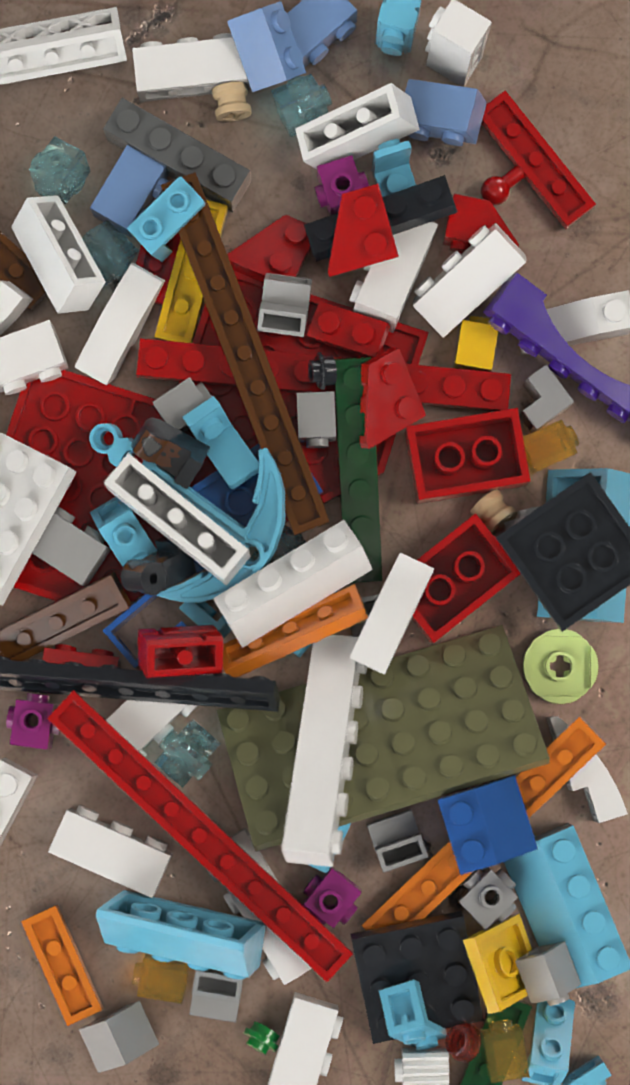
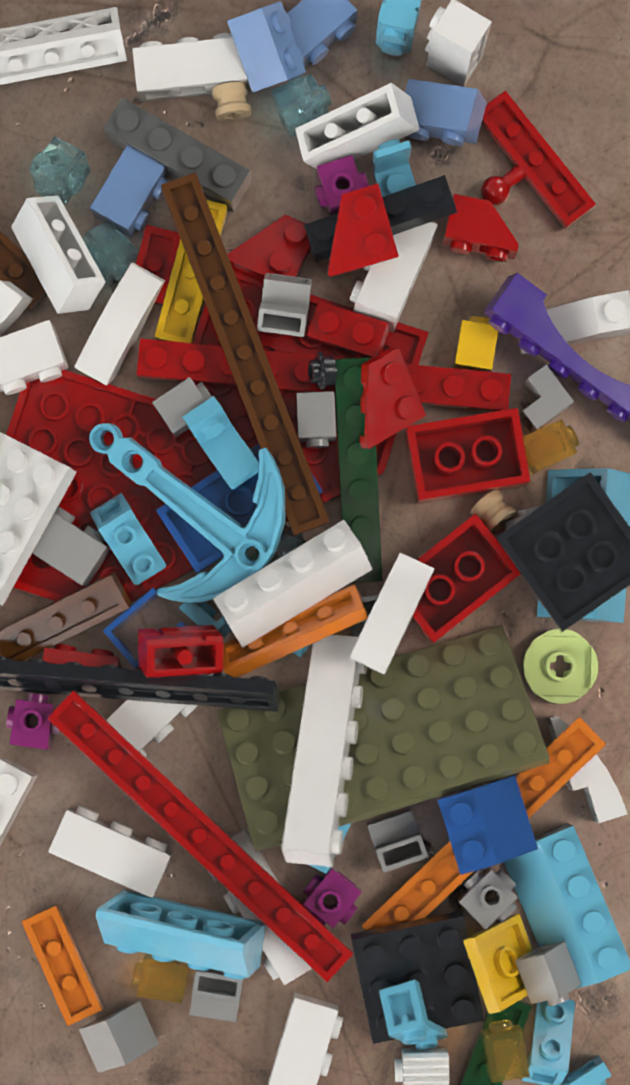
(158, 570): black leg -> none
(166, 218): medium azure bracket -> none
(170, 450): black leg -> none
(177, 519): white brick -> none
(187, 753): clear light blue brick -> none
(261, 1038): green plate -> none
(463, 1042): clear red plate -> none
(468, 278): white brick -> none

